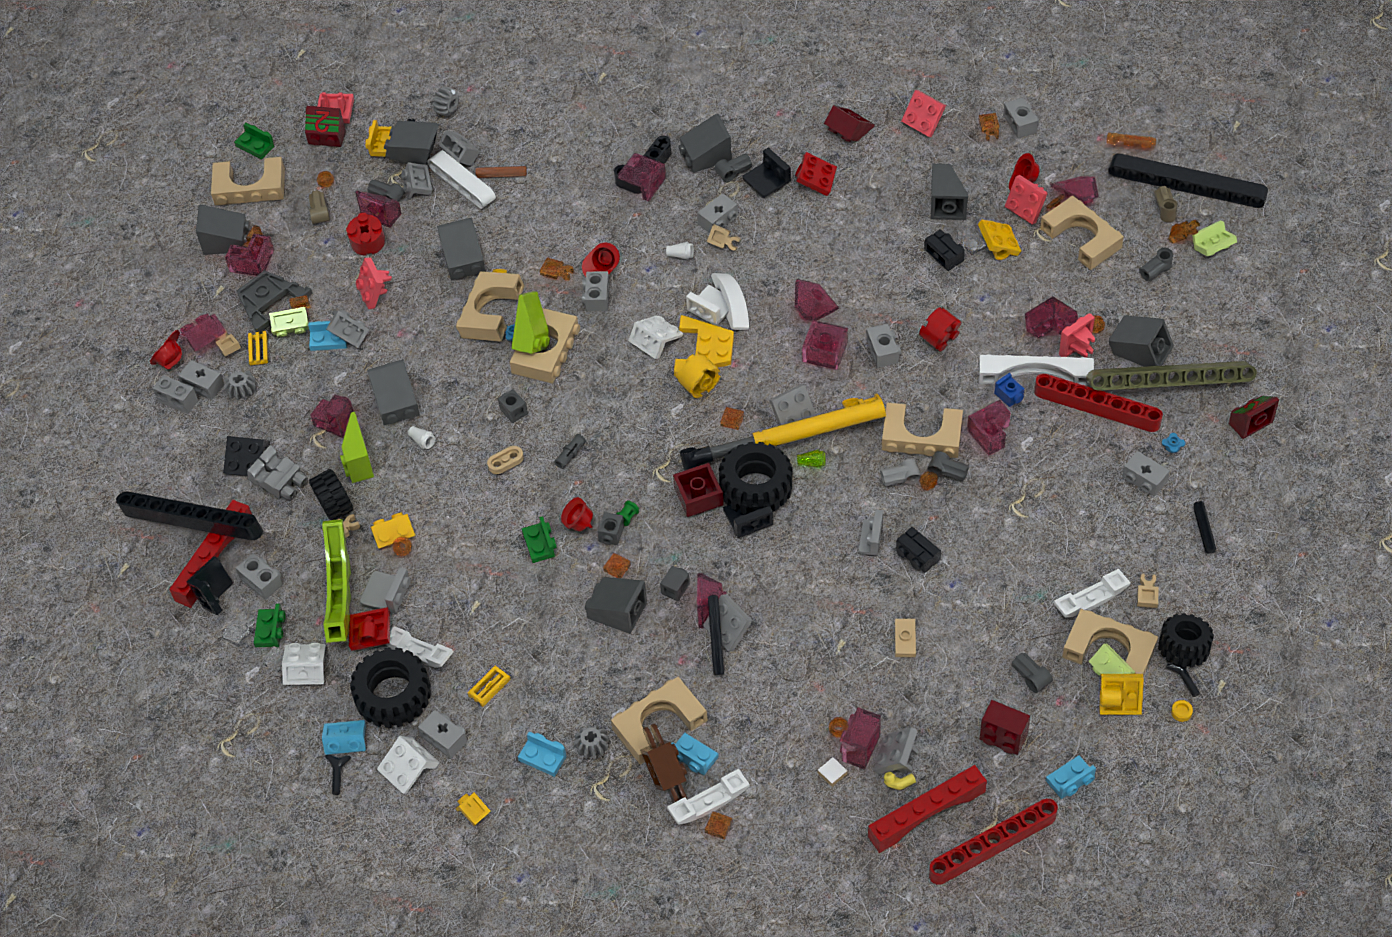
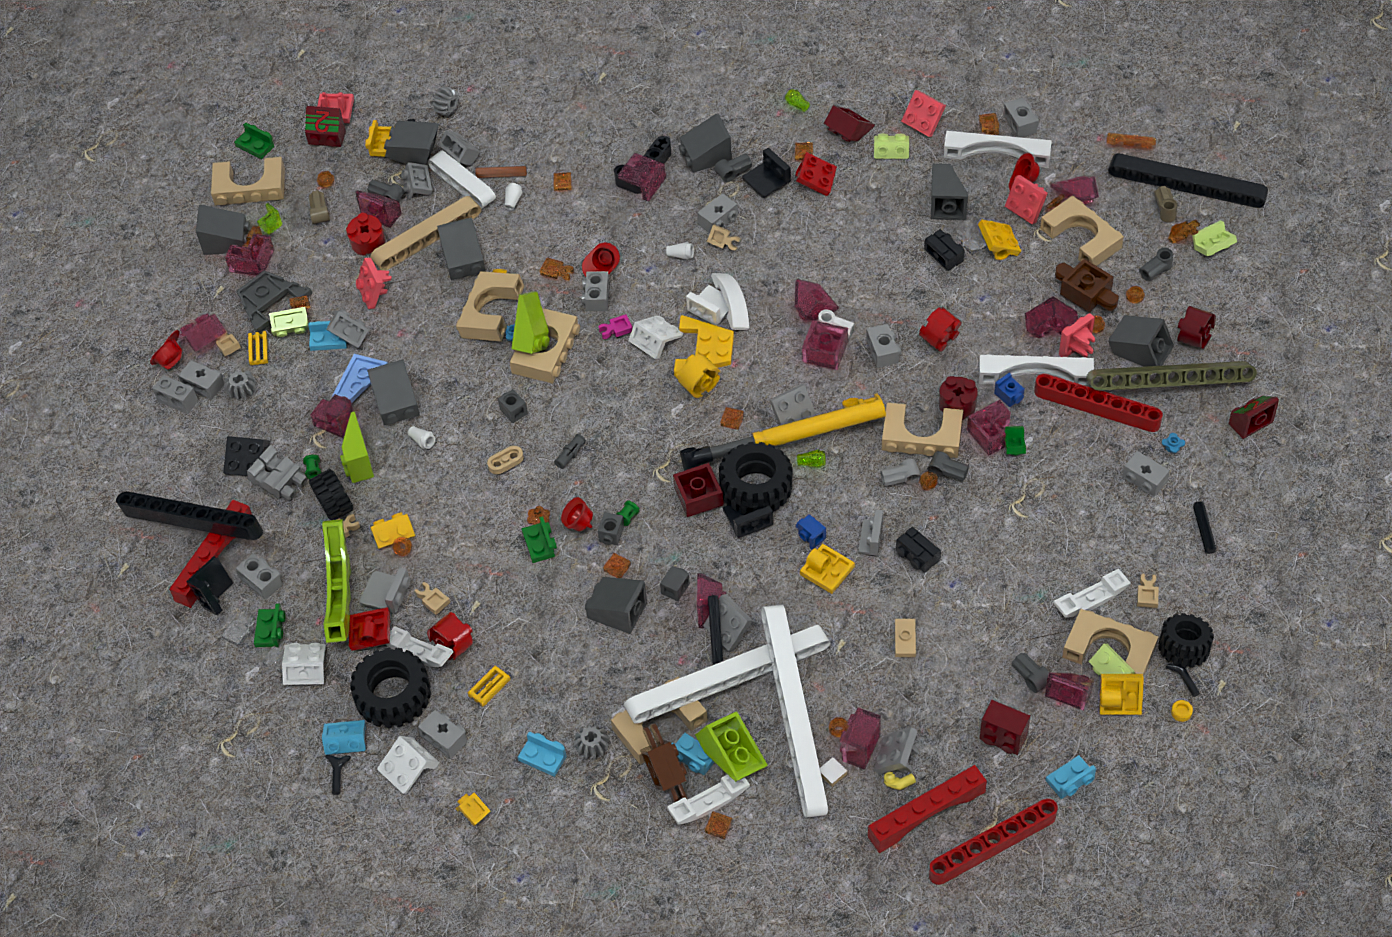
(271, 220): none -> clear neon green panel
(312, 465): none -> green bush
(356, 378): none -> light blue wing
(422, 234): none -> tan beam
(433, 600): none -> tan plate
(452, 634): none -> red brick
(512, 195): none -> white cone
(534, 514): none -> clear orange plant
(562, 181): none -> clear orange plate
(617, 326): none -> dark pink plate
(719, 677): none -> white beam
(731, 747): none -> lime slope
(794, 711): none -> white beam
(796, 99): none -> clear neon green cone
(802, 148): none -> clear orange plate
(811, 531): none -> blue brick
(826, 568): none -> yellow plate
(829, 317): none -> white piece
(891, 146): none -> yellowish green bracket
(958, 394): none -> dark red brick
(962, 144): none -> white arch
(1015, 440): none -> green bracket
(1069, 689): none -> clear pink slope
(1087, 285): none -> reddish brown brick
(1135, 294): none -> clear orange plate
(1196, 327): none -> dark red brick

